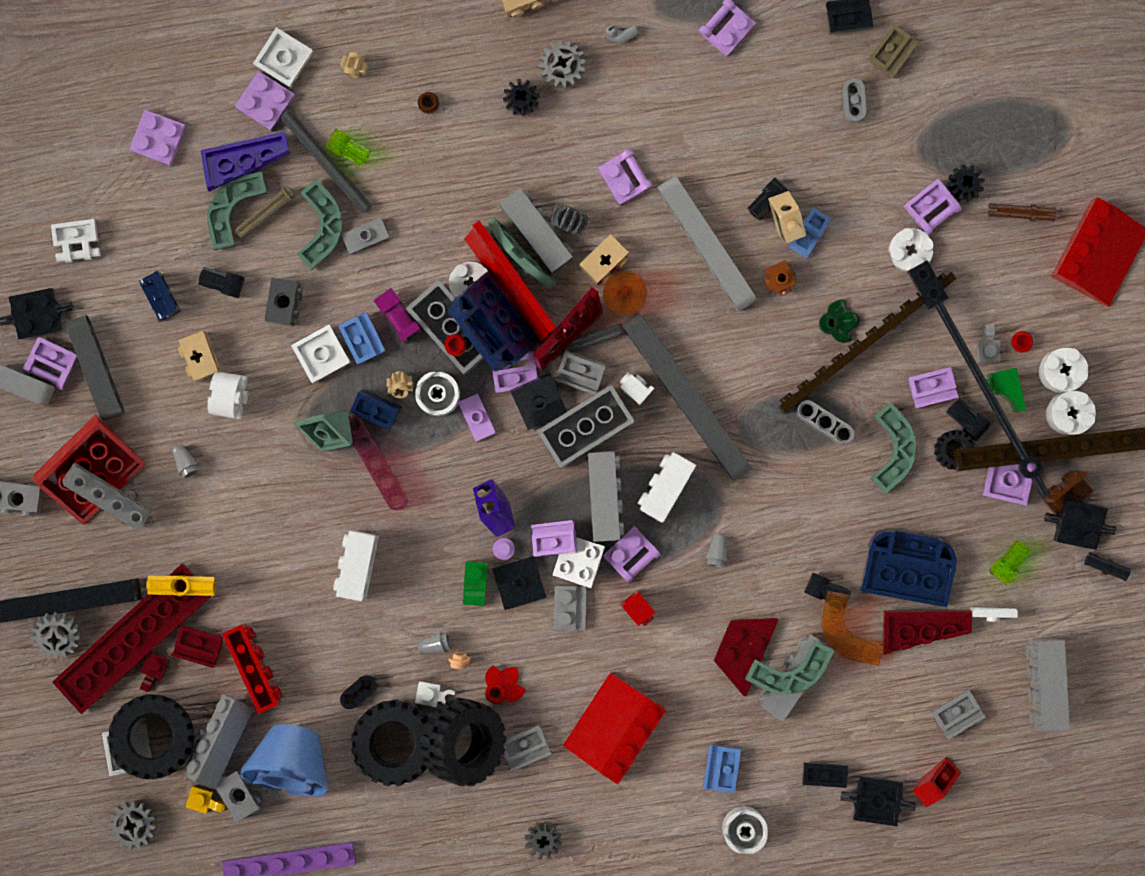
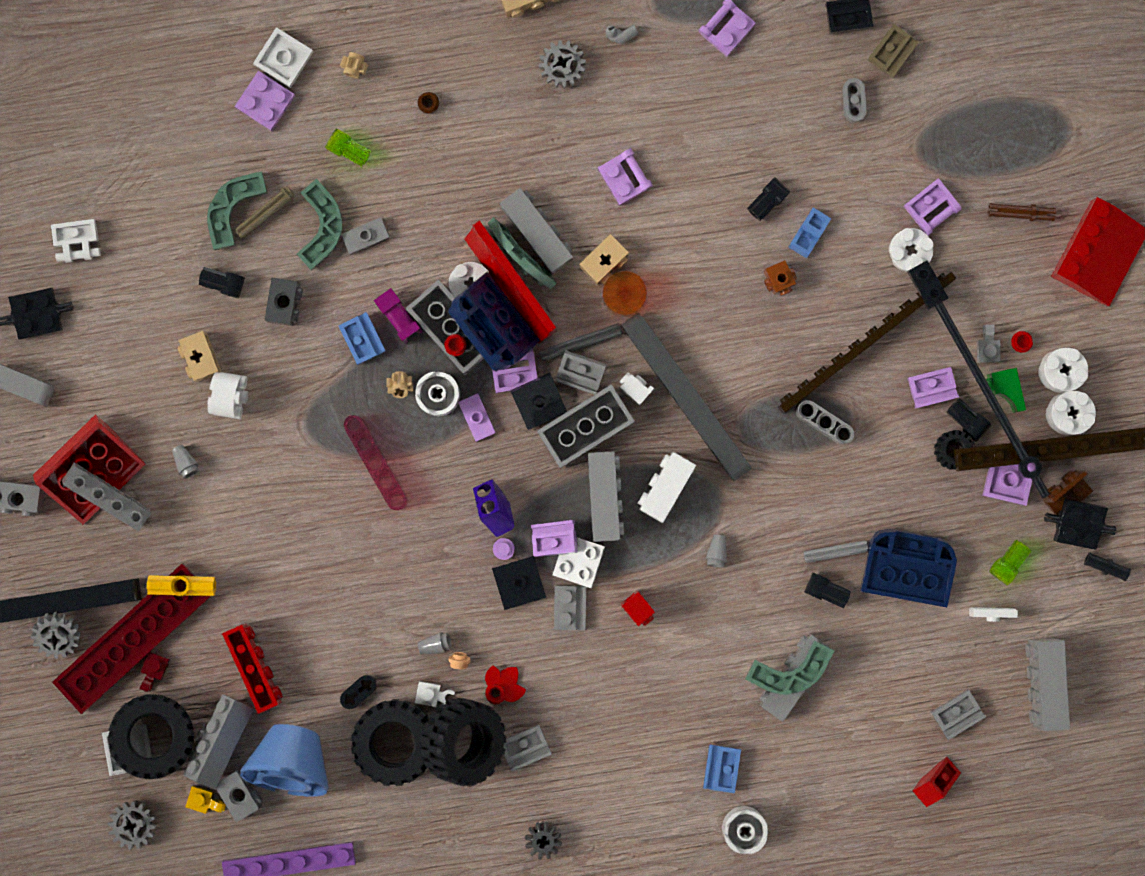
(53, 356): lavender plate -> none
(94, 368): dark grey beam -> none
(157, 137): lavender plate -> none
(159, 296): dark blue hinge -> none
(197, 646): dark red plate -> none
(238, 159): dark purple wing -> none
(321, 354): white plate -> none
(325, 161): dark grey axle -> none
(327, 430): sand green slope -> none
(356, 565): white brick -> none
(375, 409): dark blue hinge -> none
(475, 583): green arch -> none
(523, 90): black gear -> none
(569, 219): dark grey gear -> none
(574, 324): dark red wing -> none
(614, 728): red slope -> none
(626, 549): lavender plate -> none
(706, 243): light grey beam -> none
(740, 646): dark red wing -> none
(790, 222): tan torso -> none
(825, 774): black plate -> none
(836, 551): none -> light grey axle
(841, 319): dark green plate -> none
(841, 638): clear orange plate -> none
(877, 801): black plate -> none
(903, 448): sand green plate -> none
(916, 627): dark red wing -> none
(962, 175): black gear -> none

